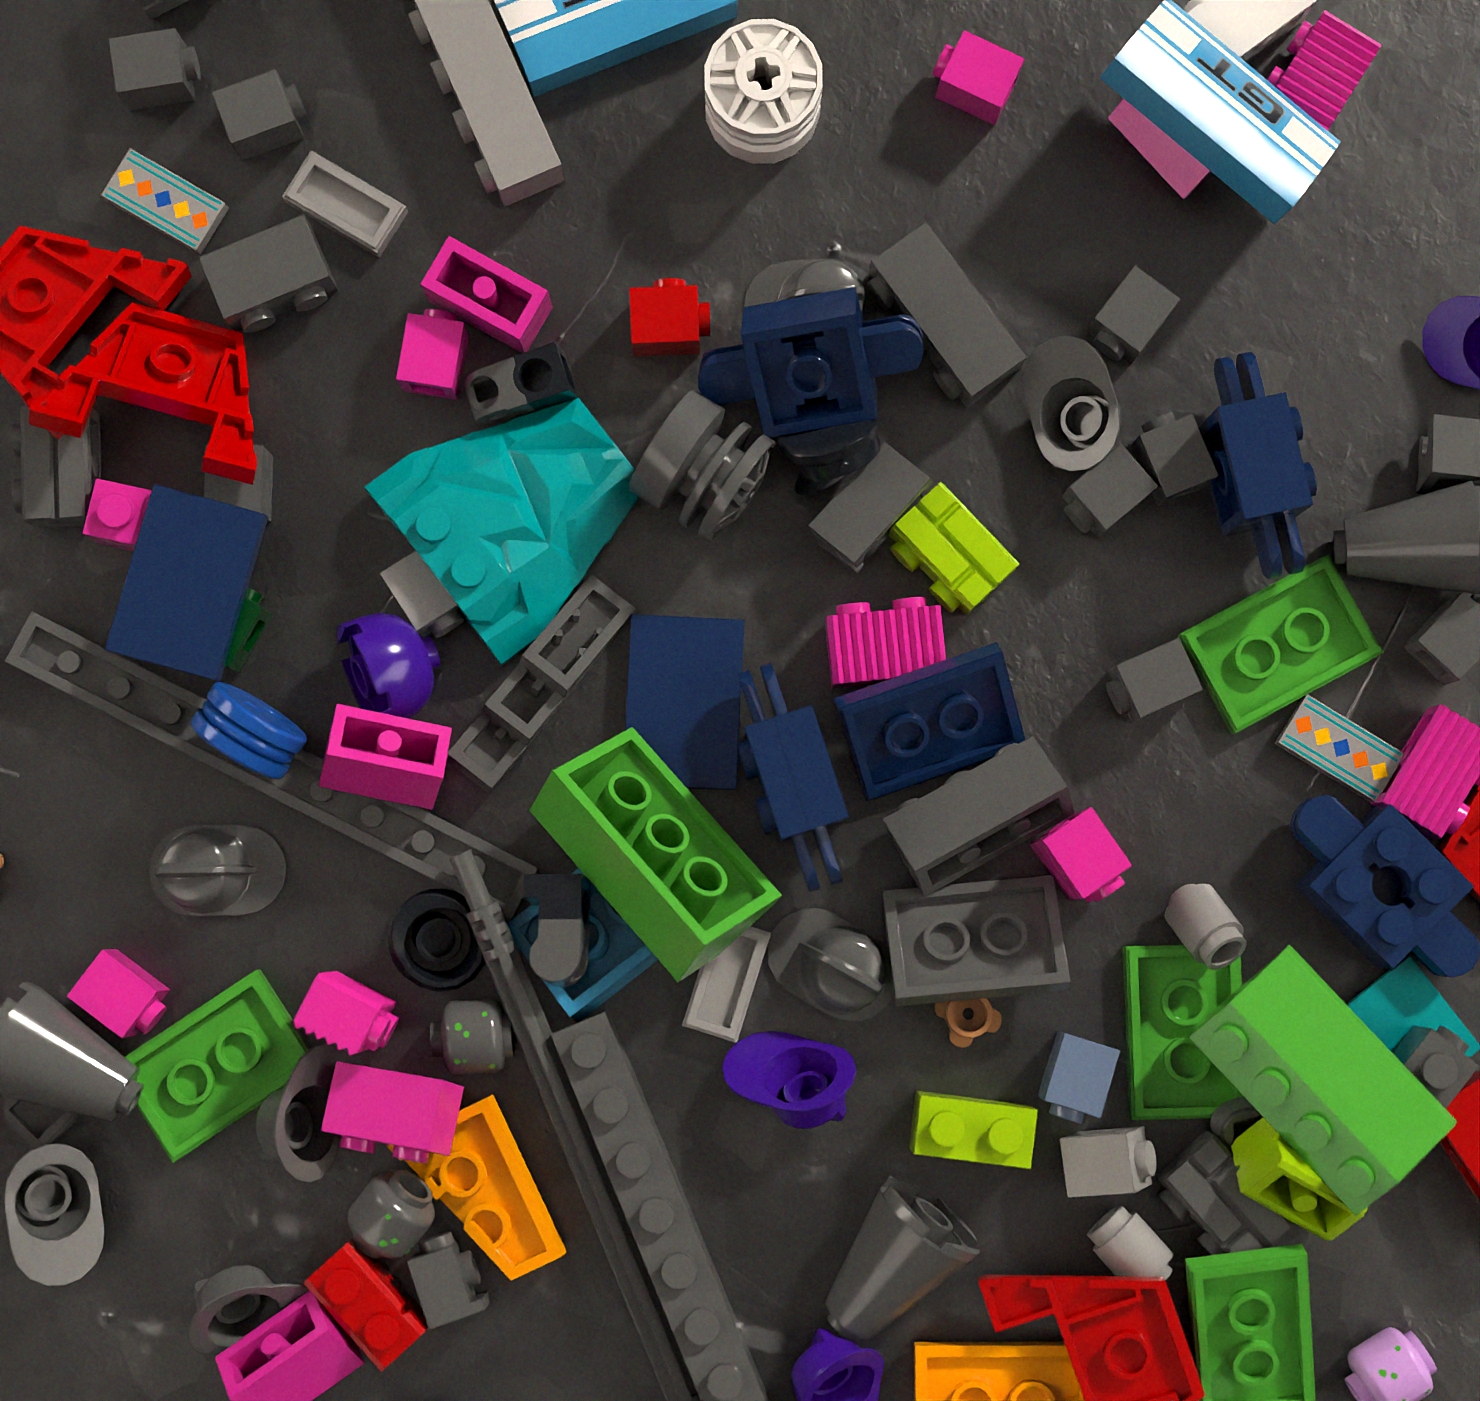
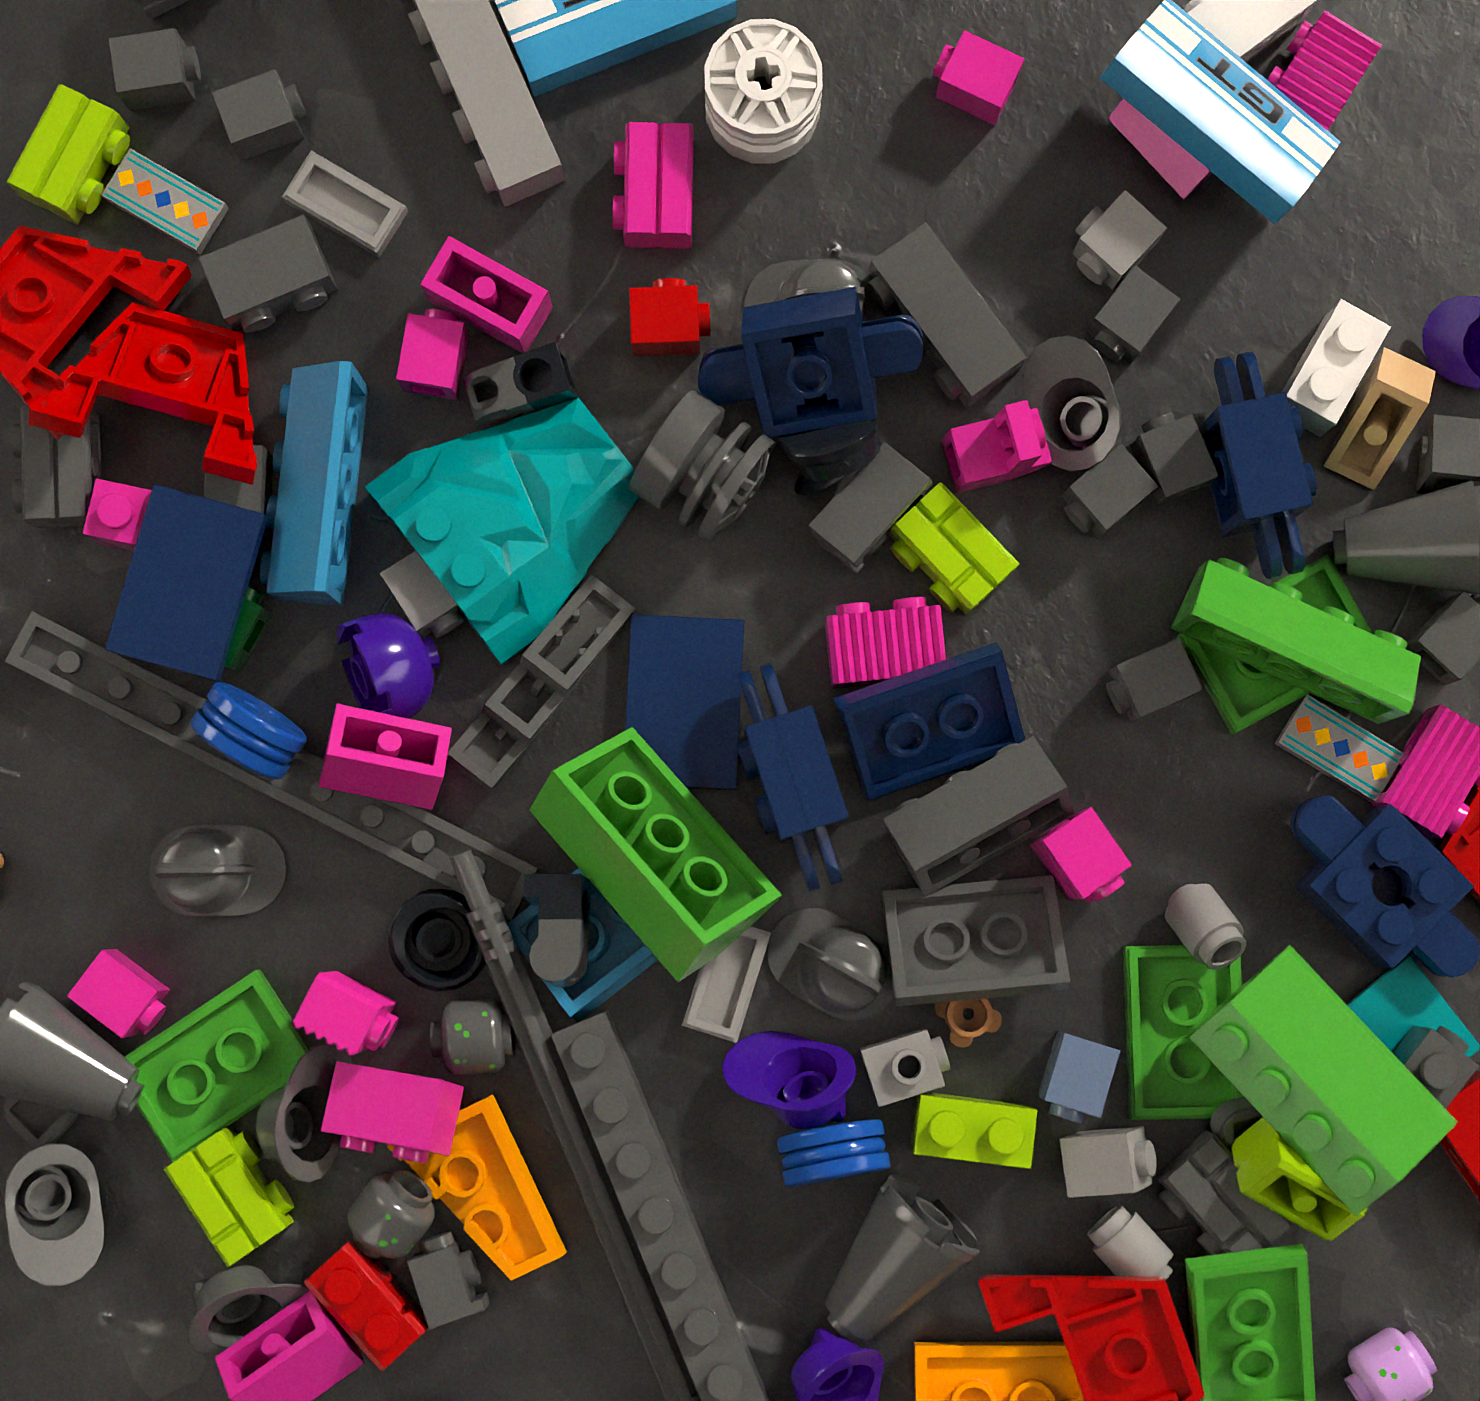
(70, 155): none -> lime brick
(231, 1194): none -> lime brick
(316, 484): none -> dark azure slope
(656, 185): none -> dark pink brick
(833, 1153): none -> blue head
(904, 1066): none -> light grey brick
(996, 448): none -> dark pink brick
(1116, 240): none -> light grey brick
(1299, 642): none -> bright green slope
(1334, 365): none -> white brick
(1380, 418): none -> tan slope

